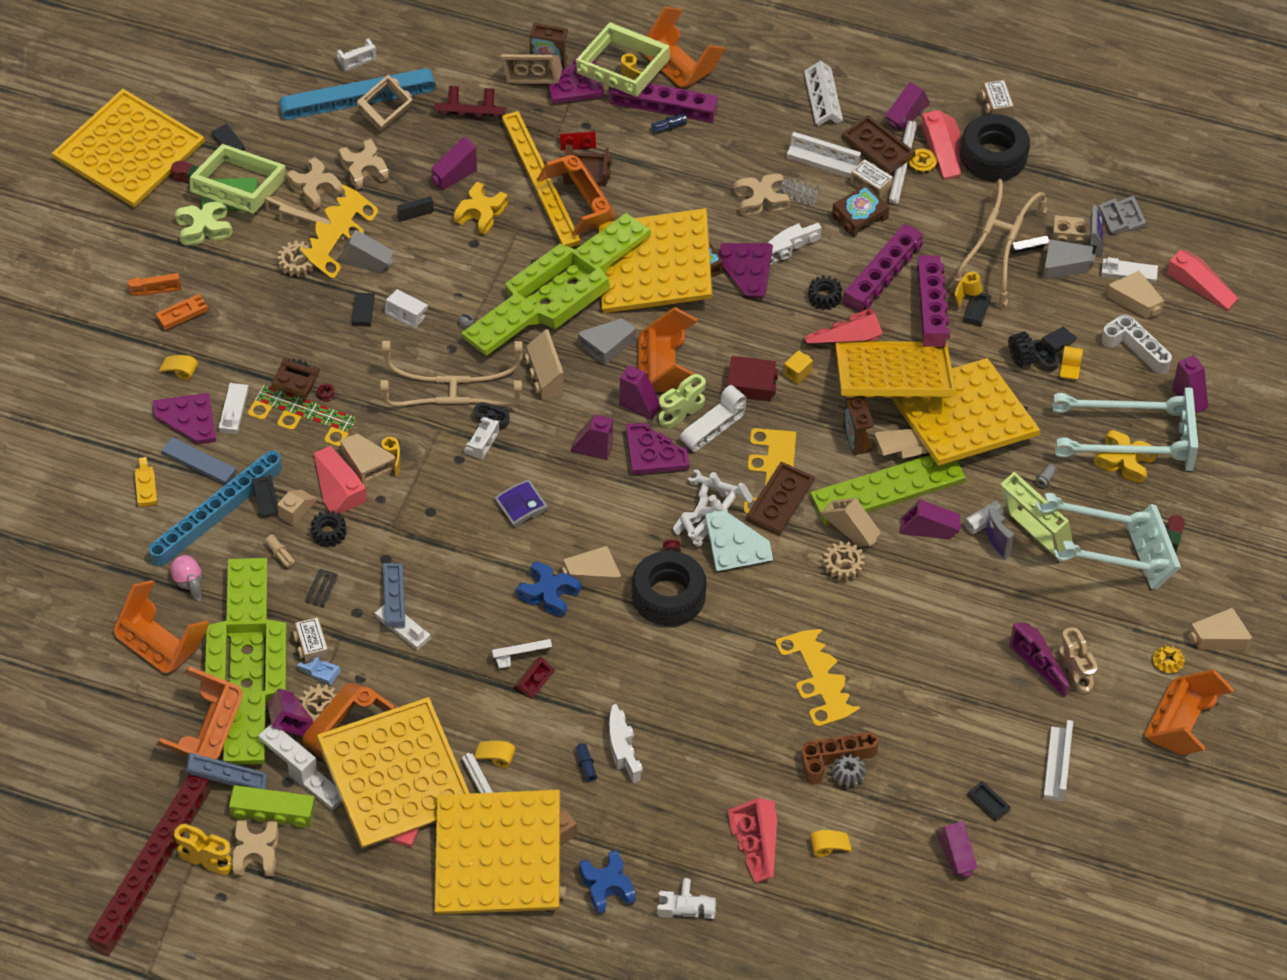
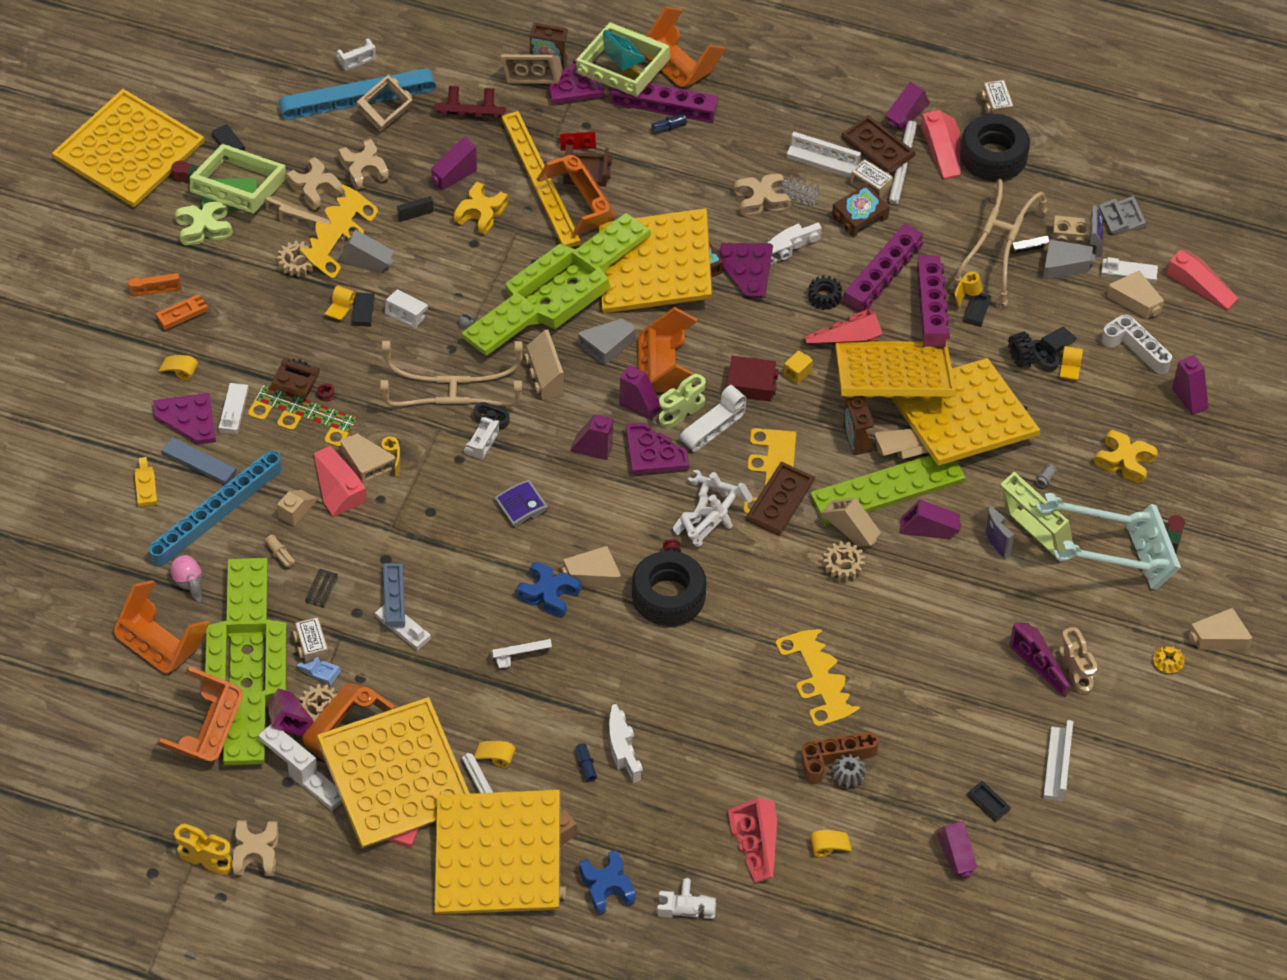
(148, 866): dark red brick -> none
(225, 772): sand blue tile -> none
(265, 495): black tile -> none
(272, 806): lime brick -> none
(328, 537): black tyre -> none
(342, 302): none -> yellow panel
(534, 678): dark red slope -> none
(621, 50): none -> teal slope
(734, 542): light aqua plate -> none
(826, 90): white fence -> none
(923, 155): yellow gear -> none
(978, 520): white axle -> none
(1176, 406): light aqua piece -> none
(1180, 709): orange windscreen -> none

